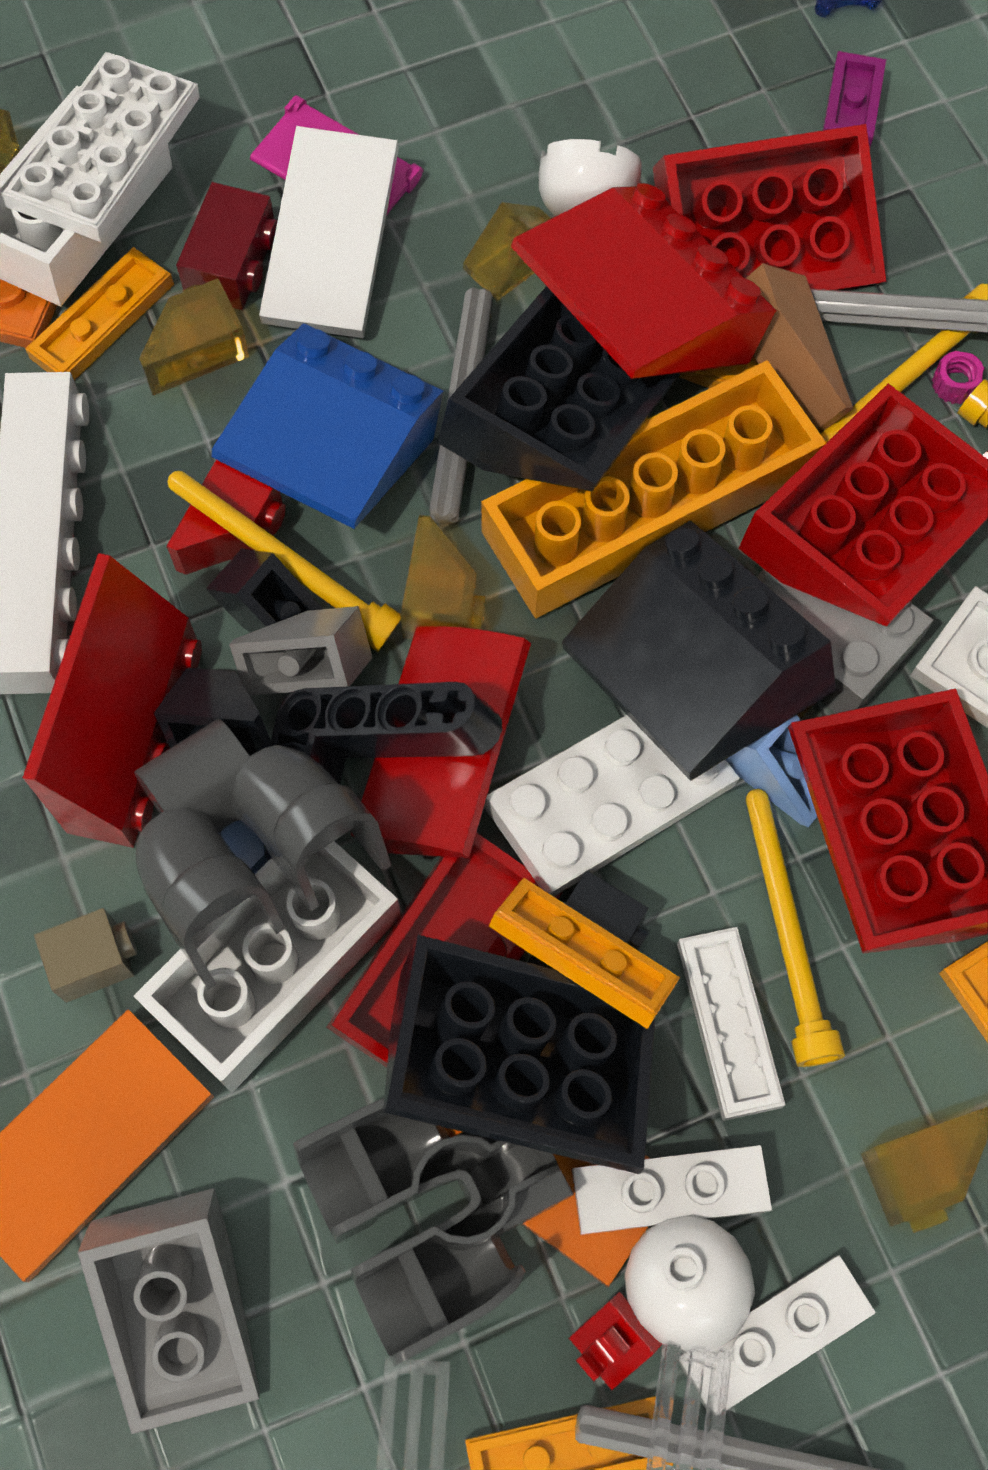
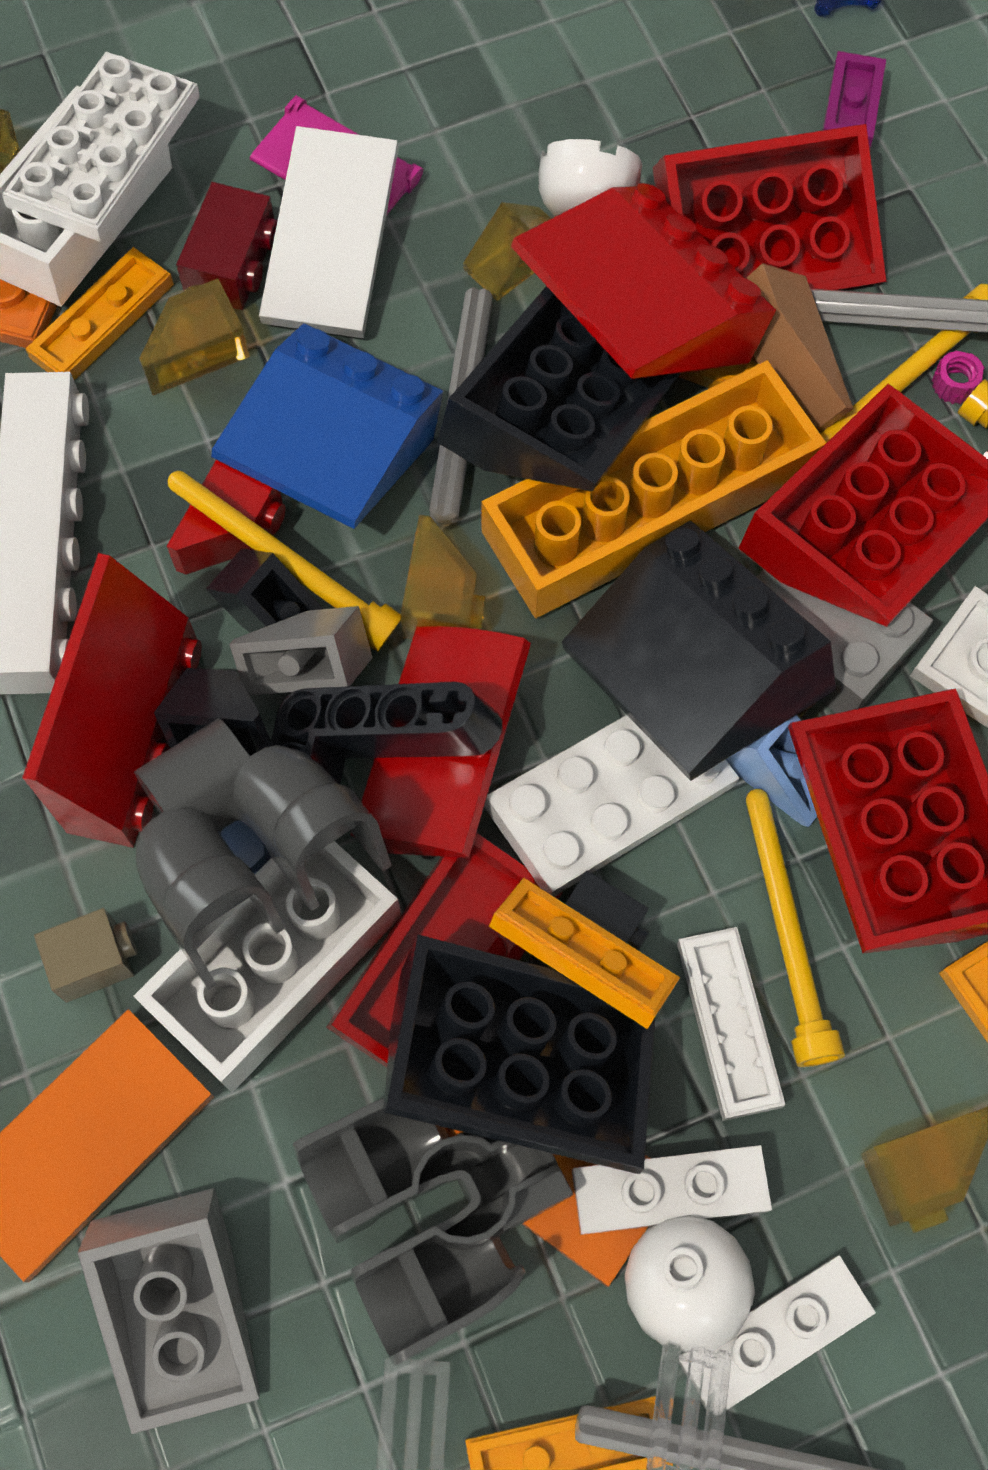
(613, 1342): red tile -> none

